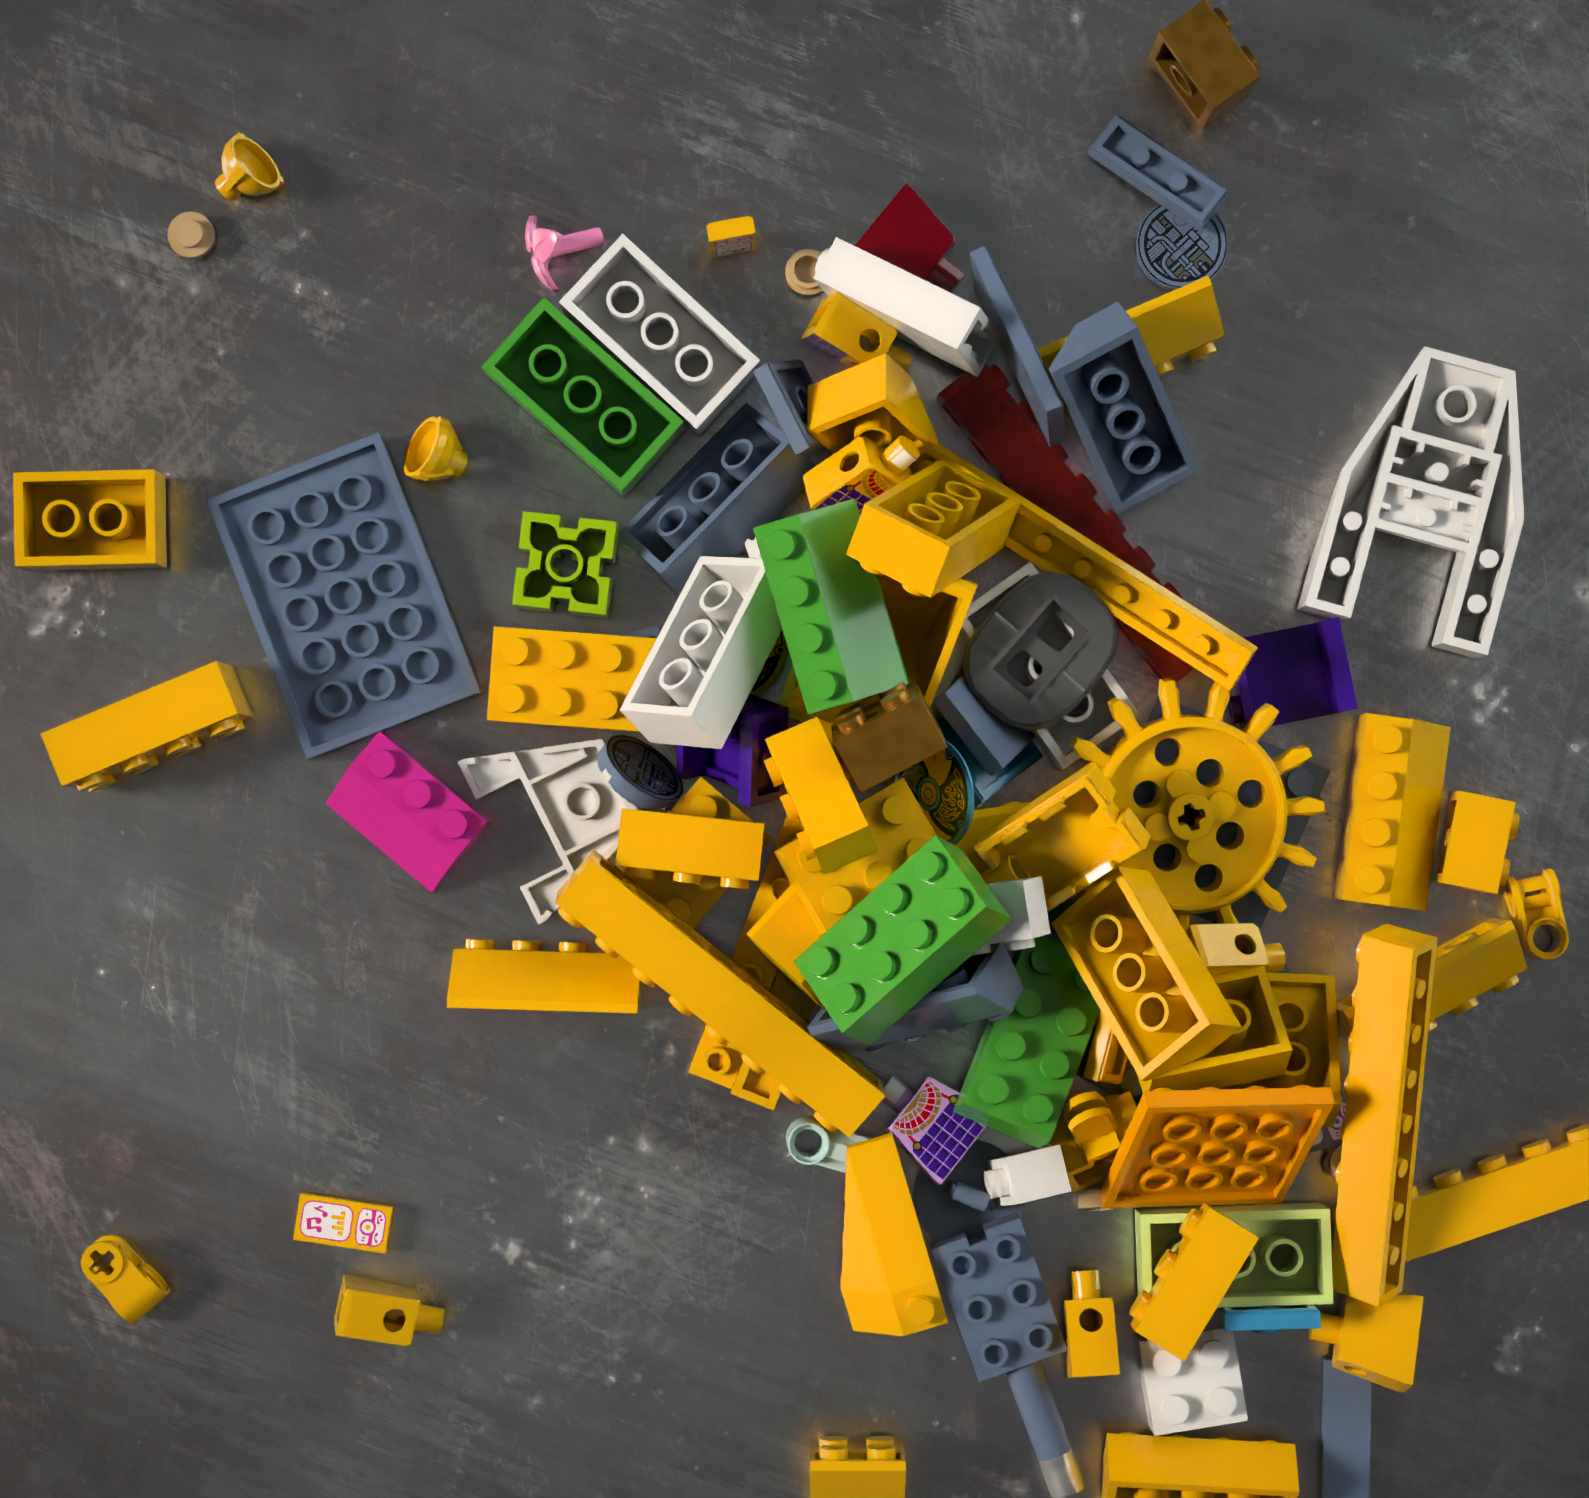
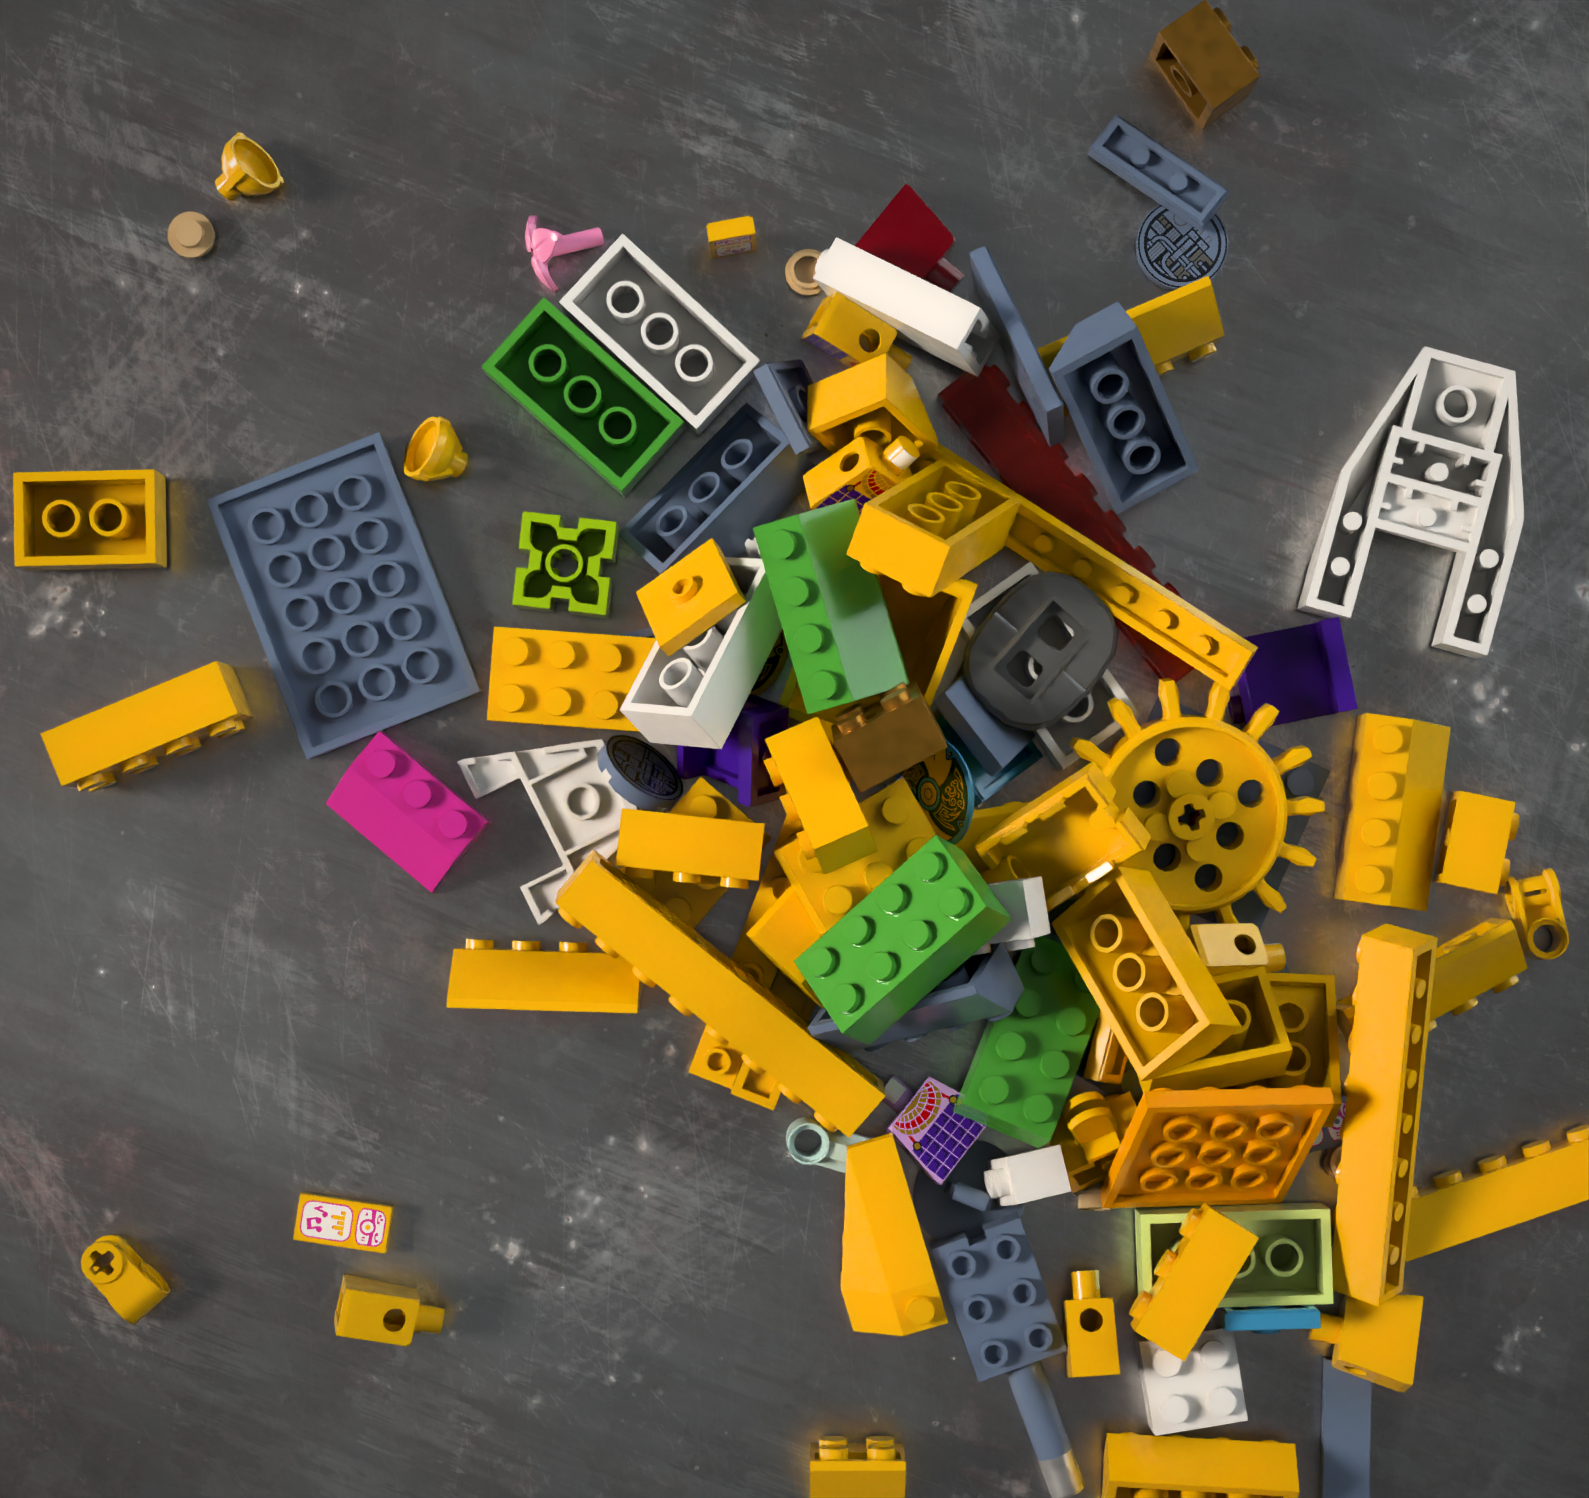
(690, 597): none -> yellow plate

